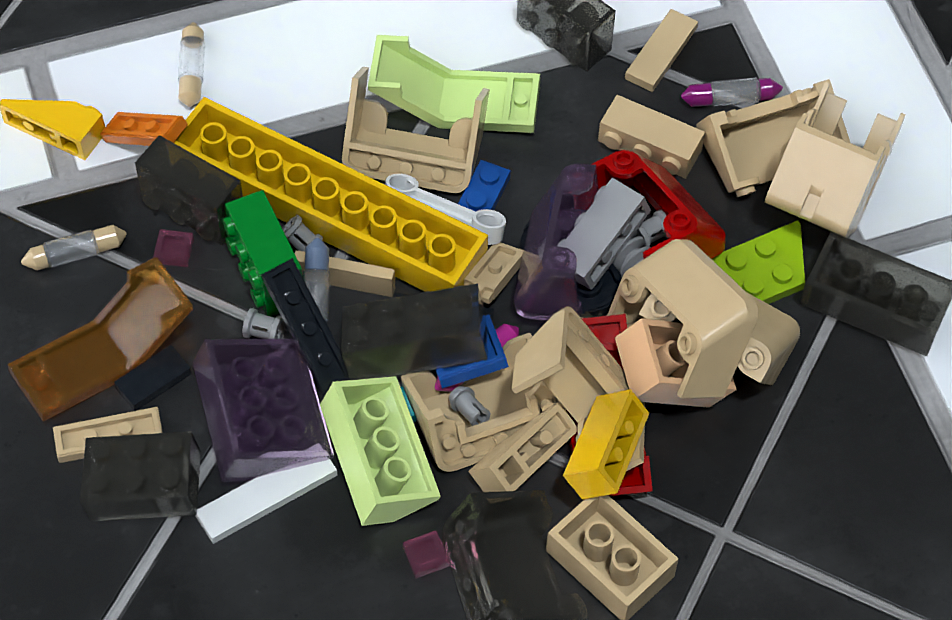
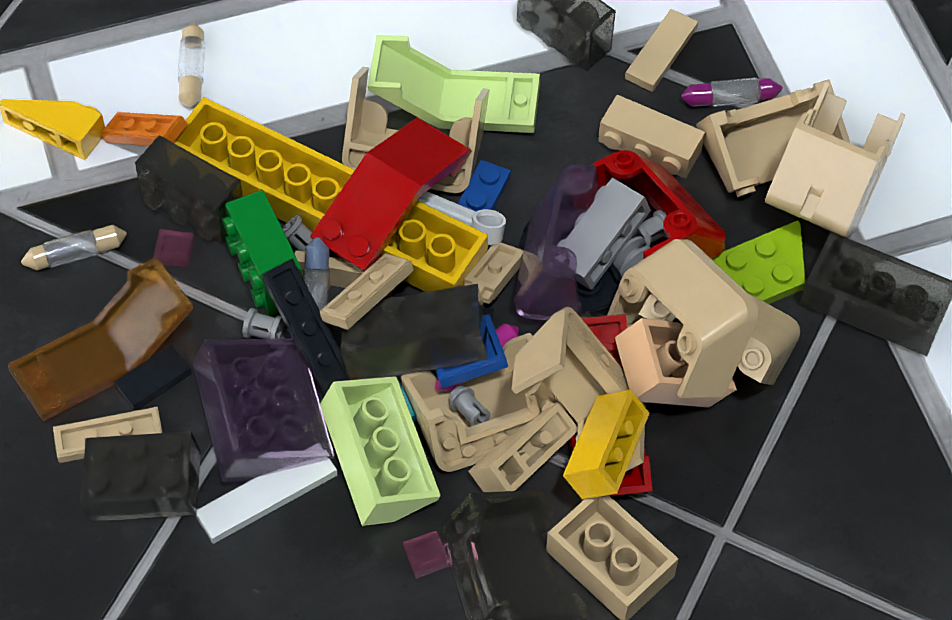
(366, 291): none -> tan tile
(386, 189): none -> red windscreen

